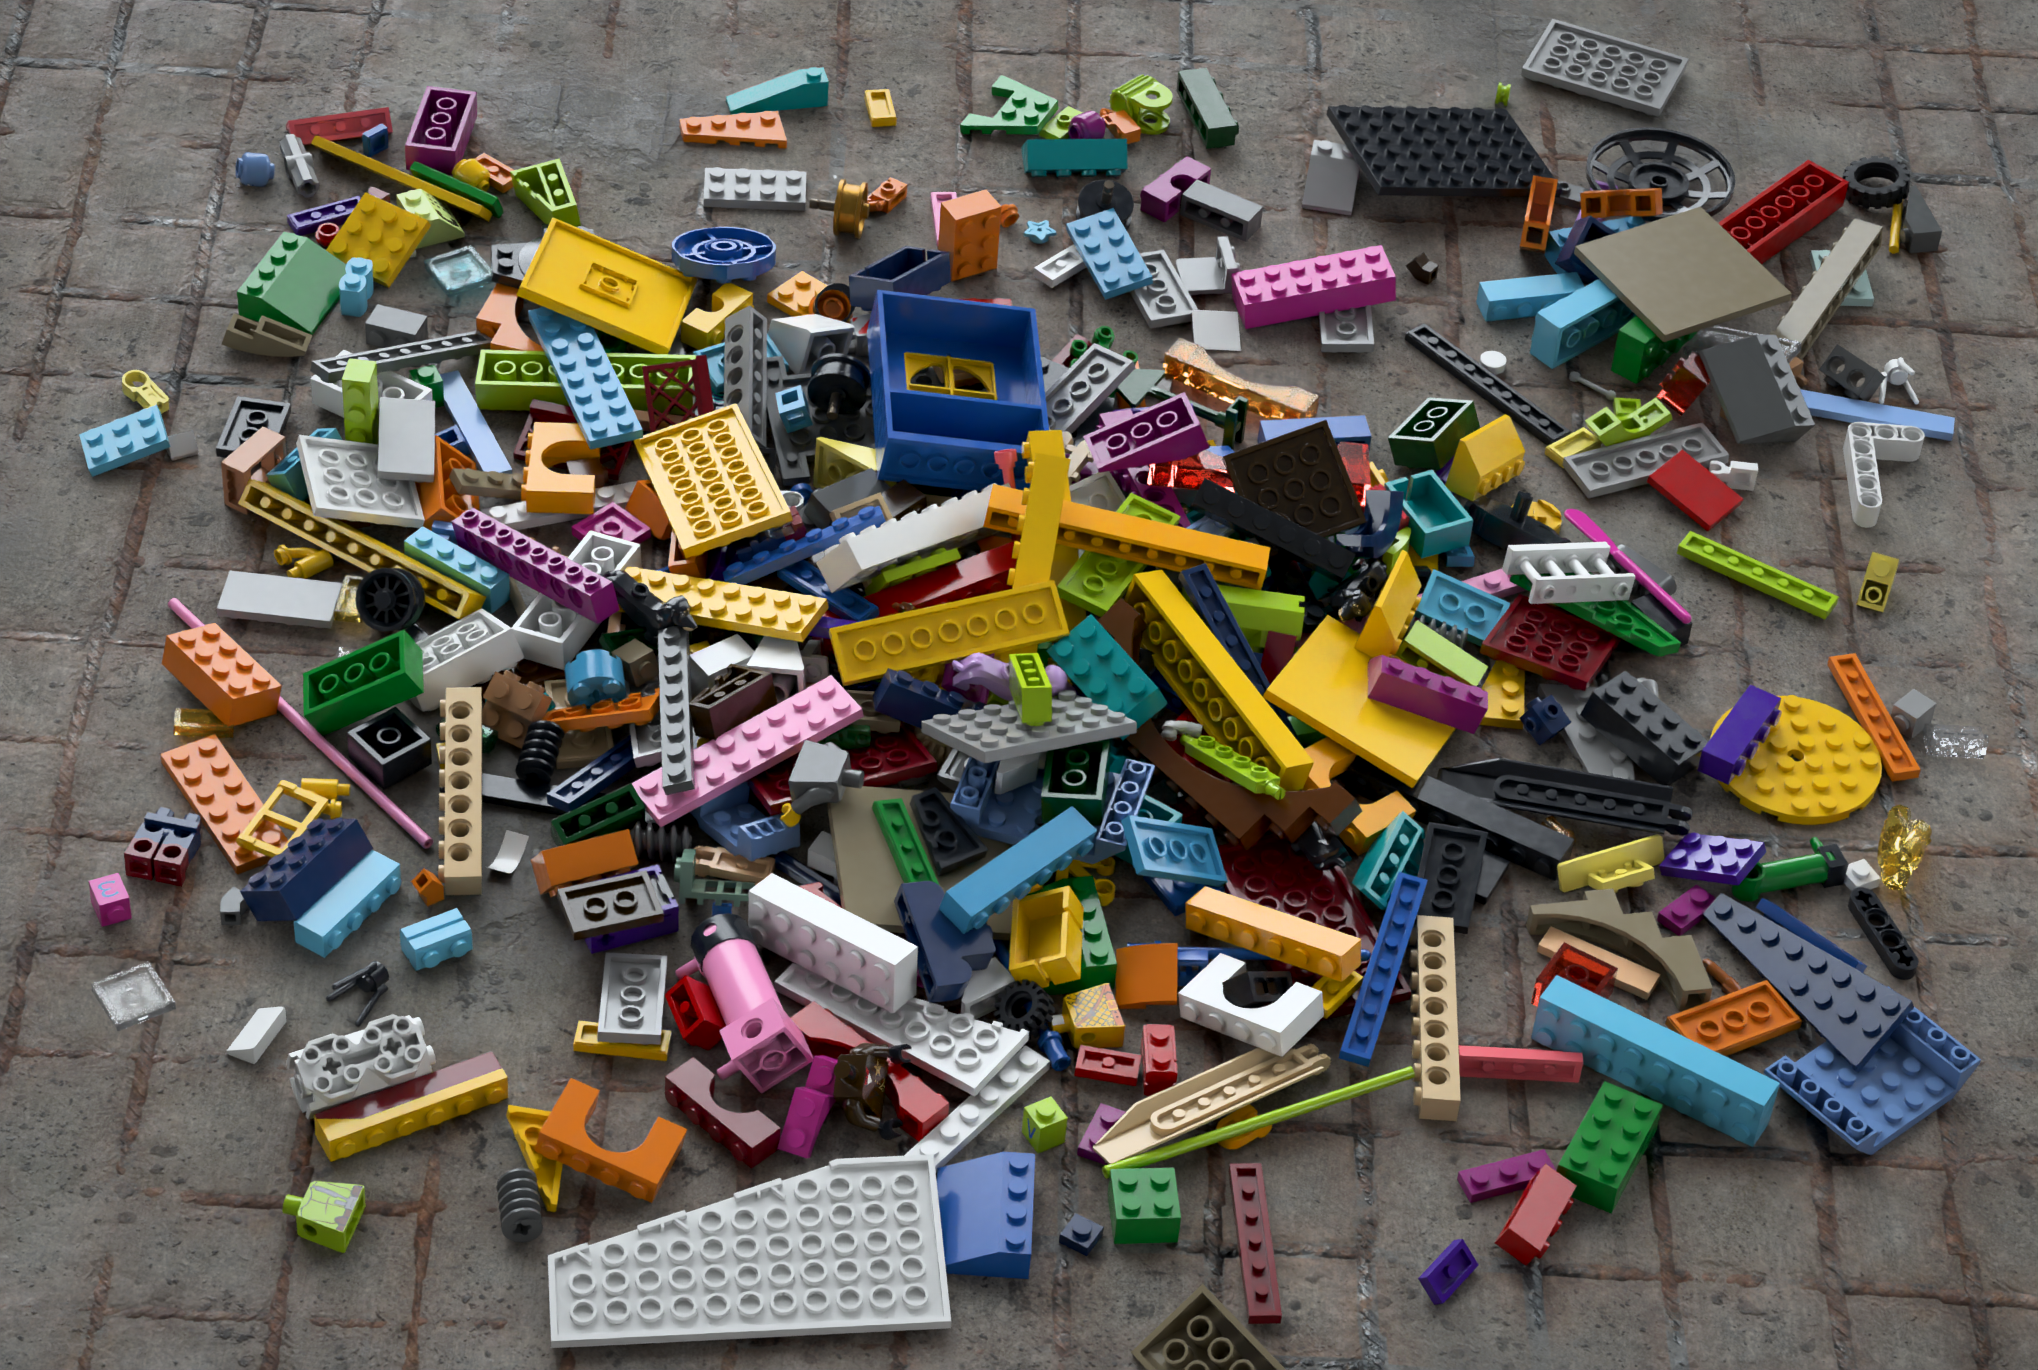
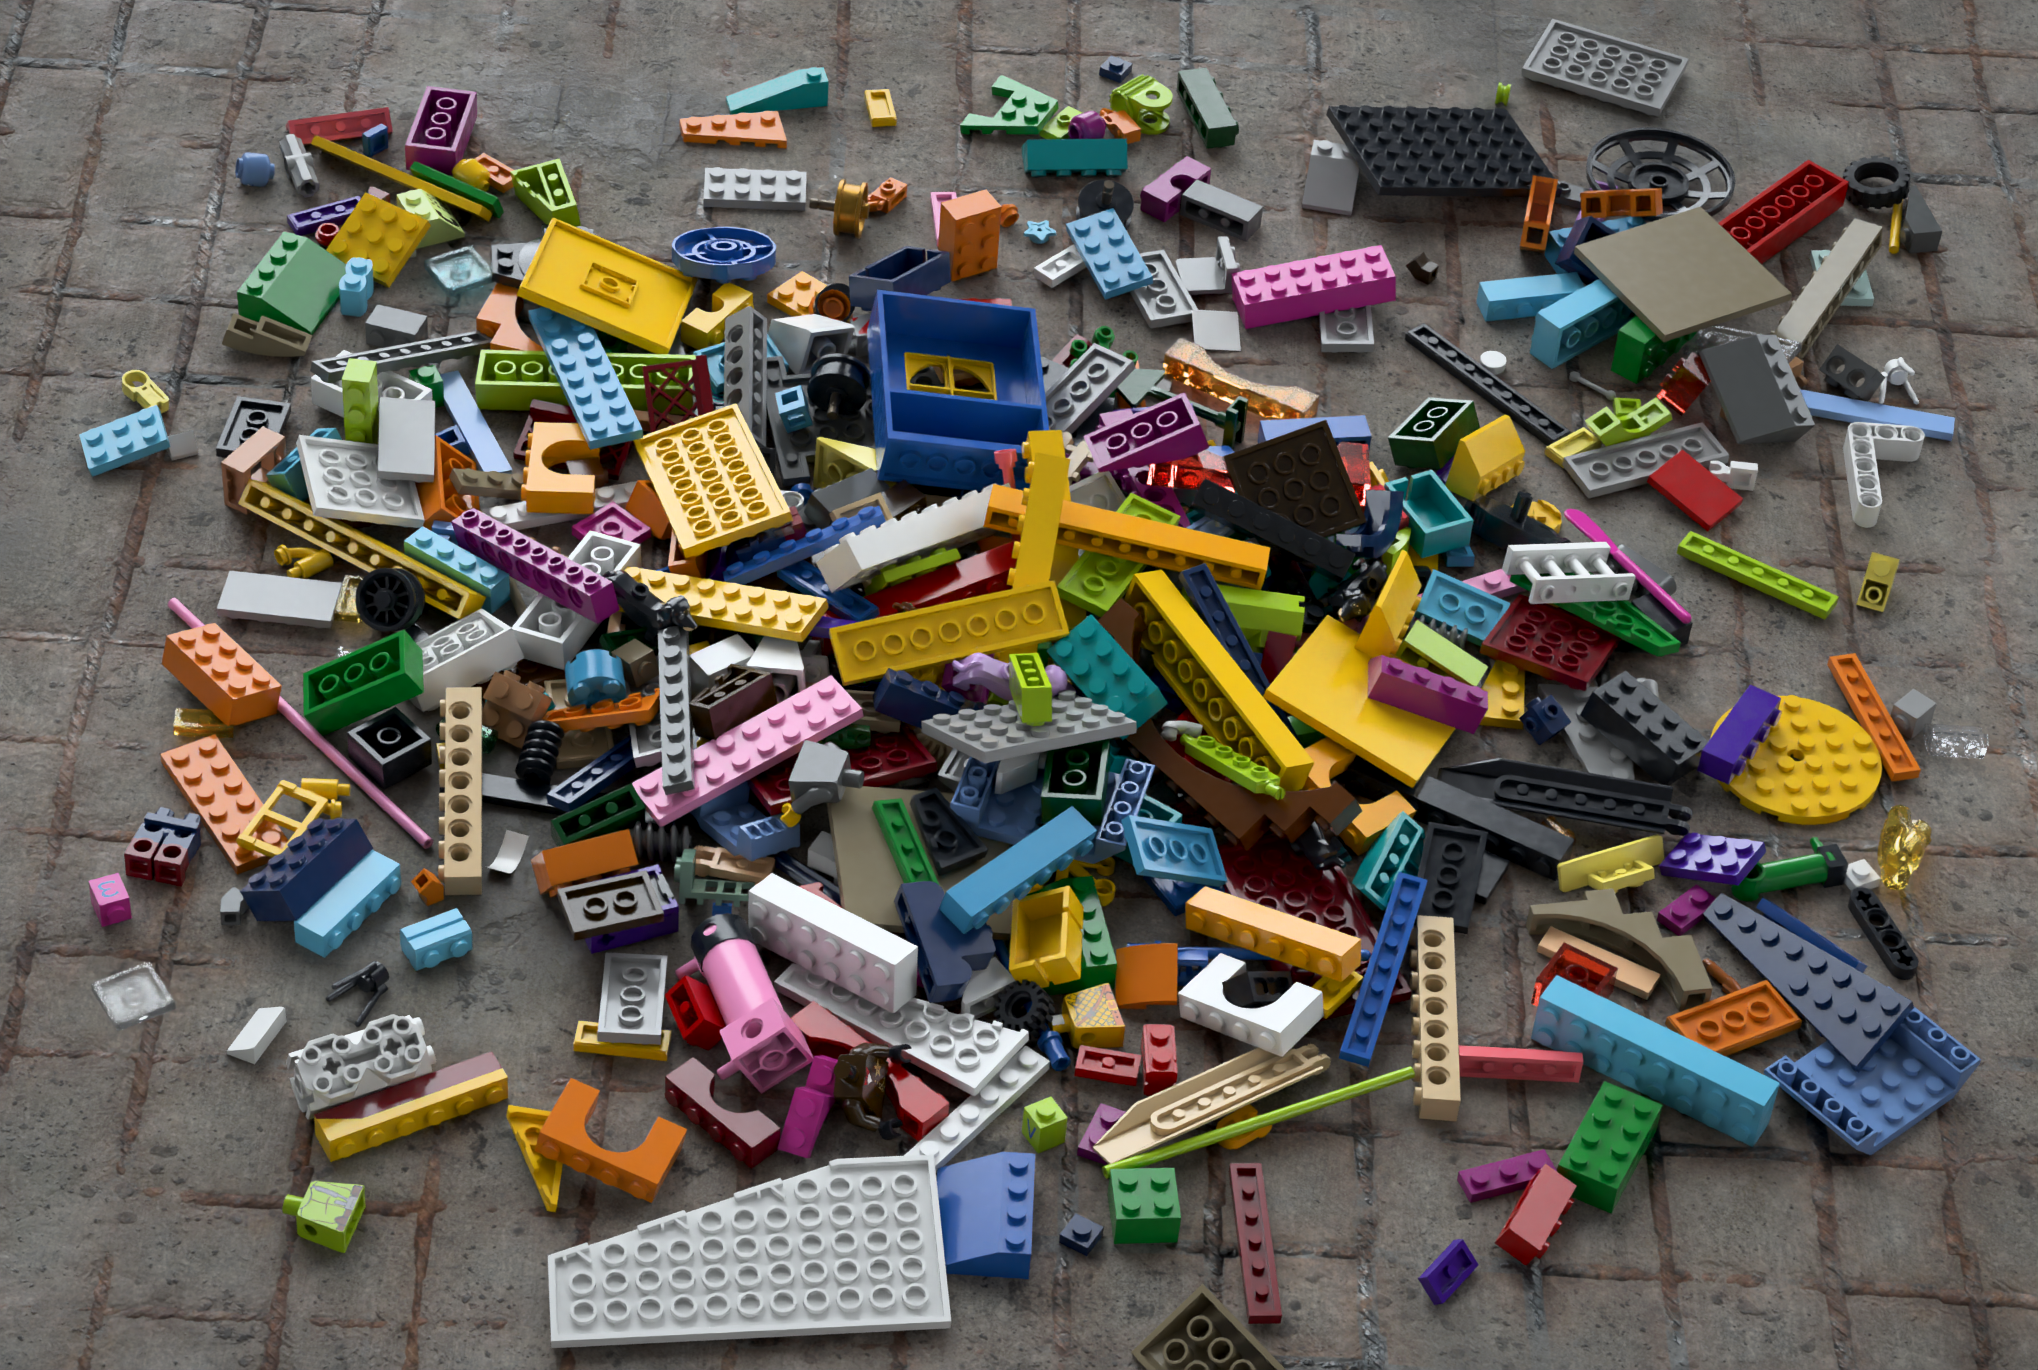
(519, 1205): dark grey piece -> none
(1115, 69): none -> dark blue plate

